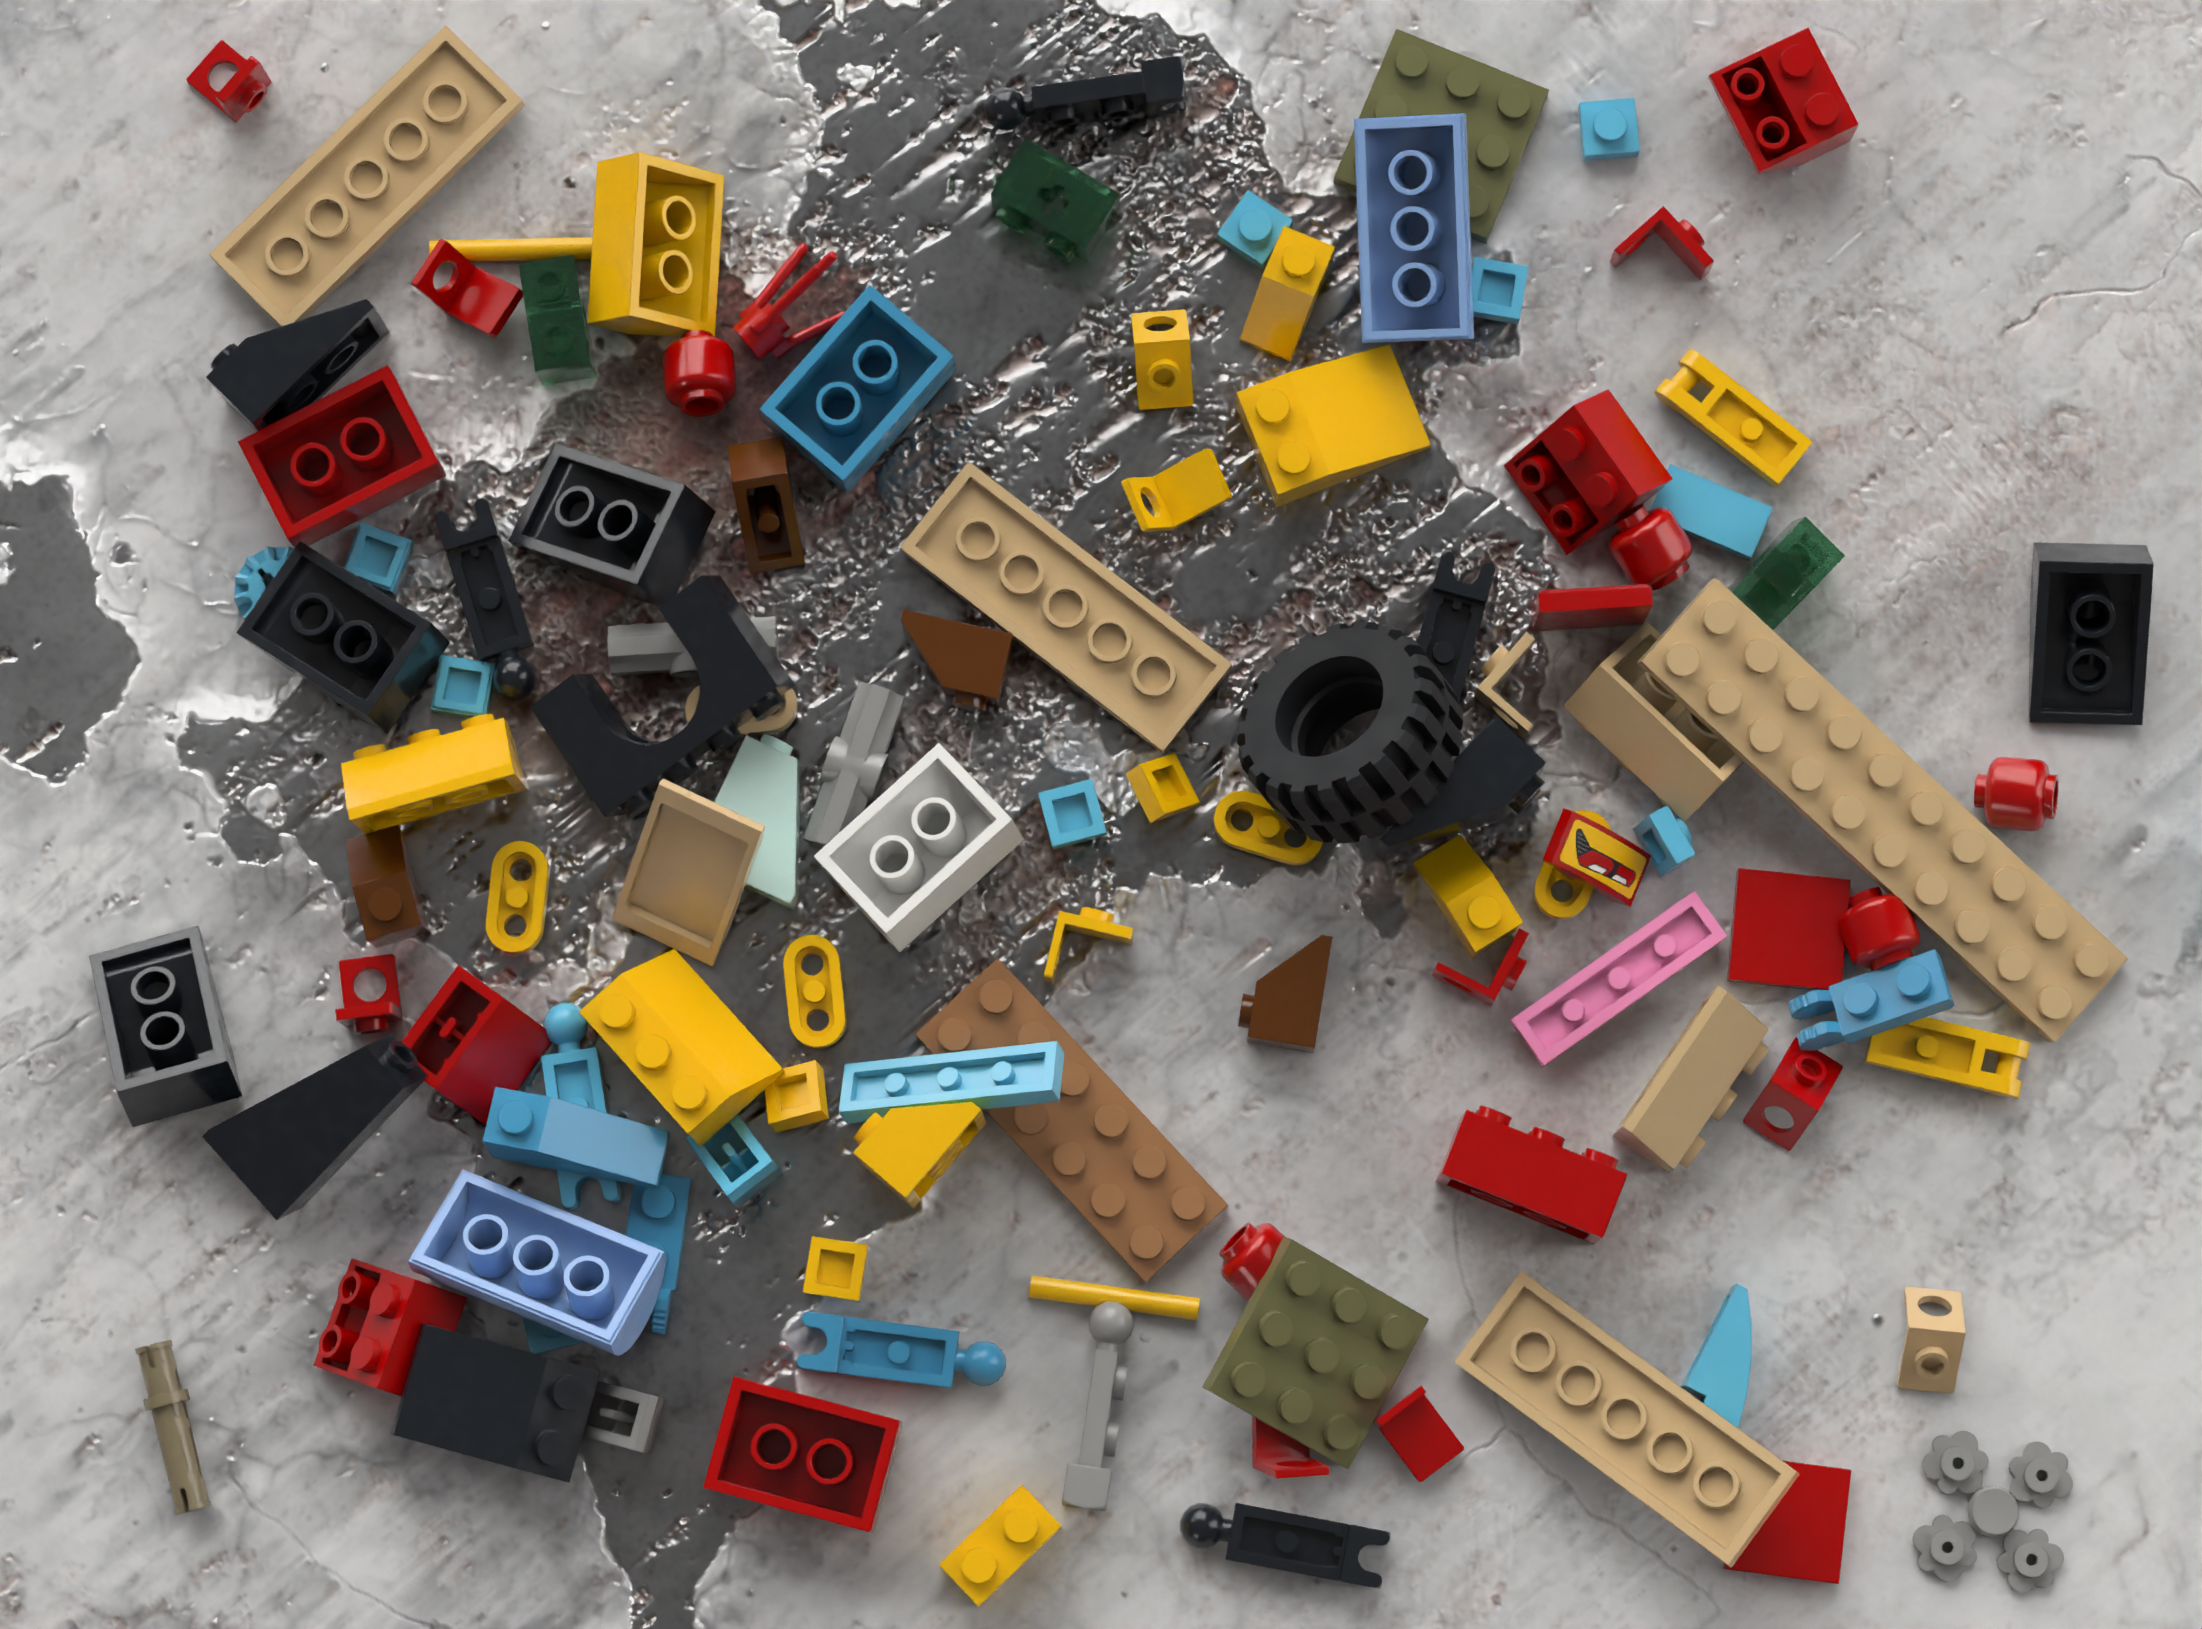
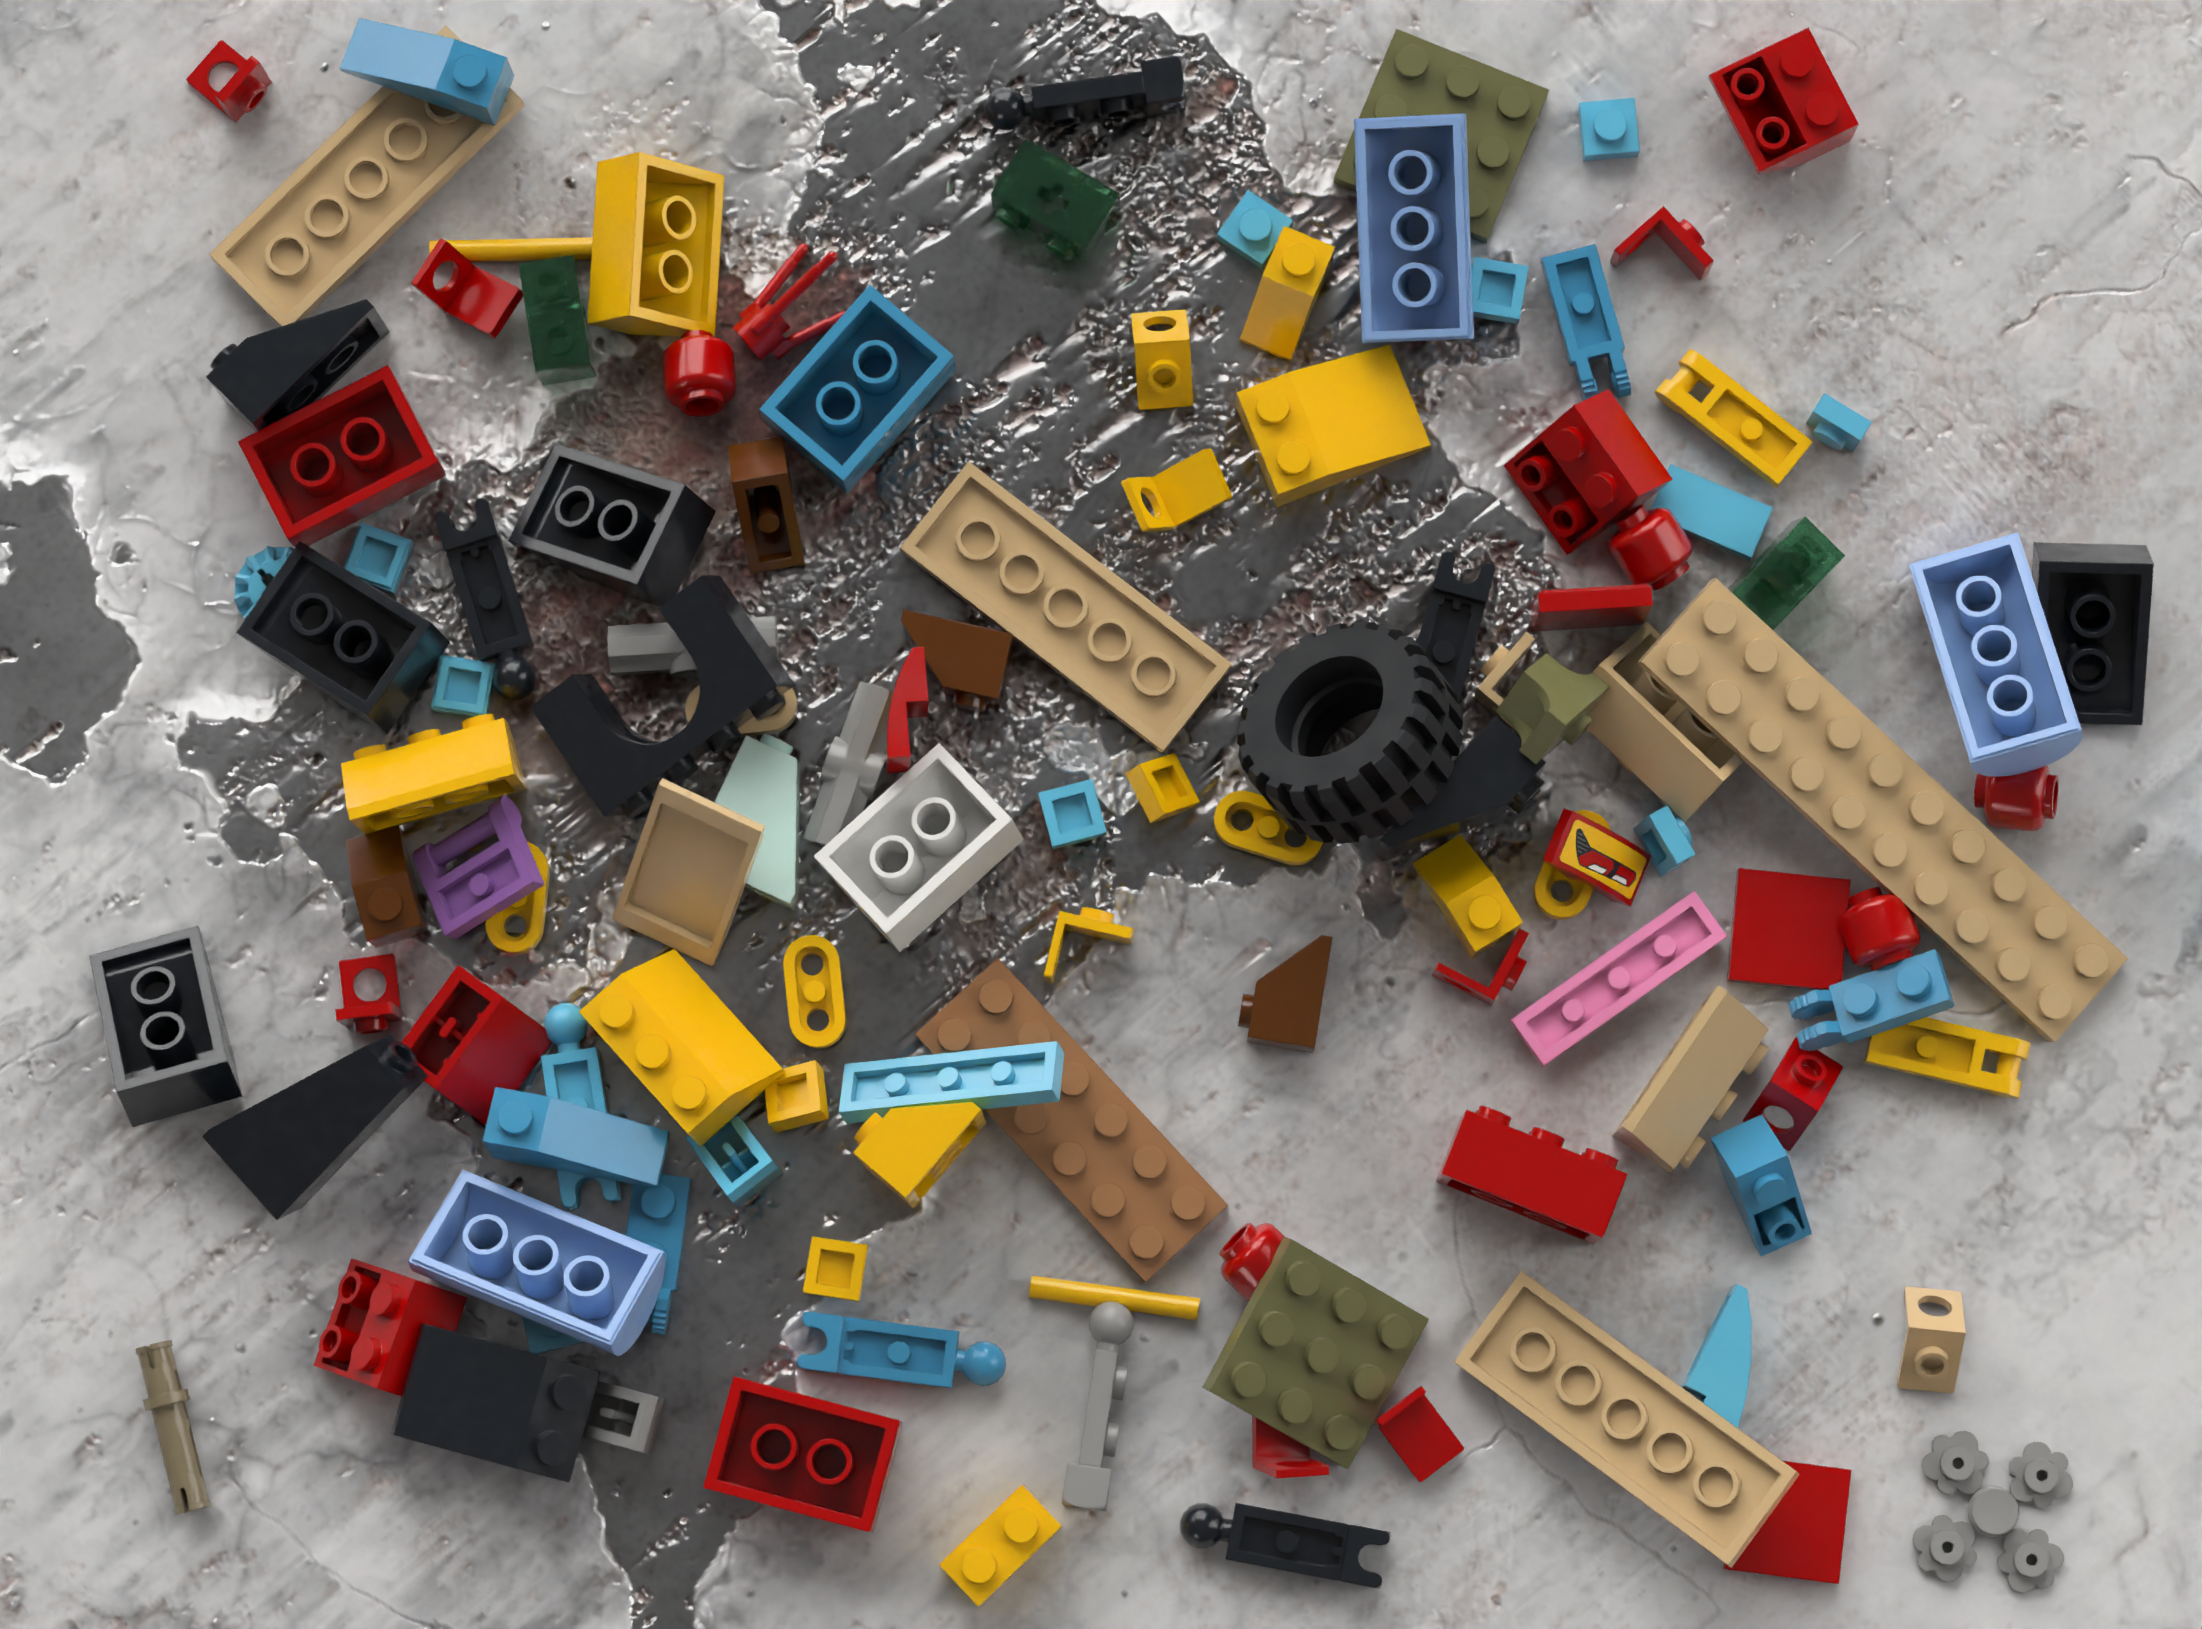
(430, 68): none -> dark azure slope
(485, 881): none -> medium lavender plate
(907, 701): none -> red slope
(1551, 706): none -> olive brick
(1586, 317): none -> dark azure hinge
(1762, 1184): none -> dark azure slope
(1837, 424): none -> medium azure plate
(1997, 657): none -> light blue brick

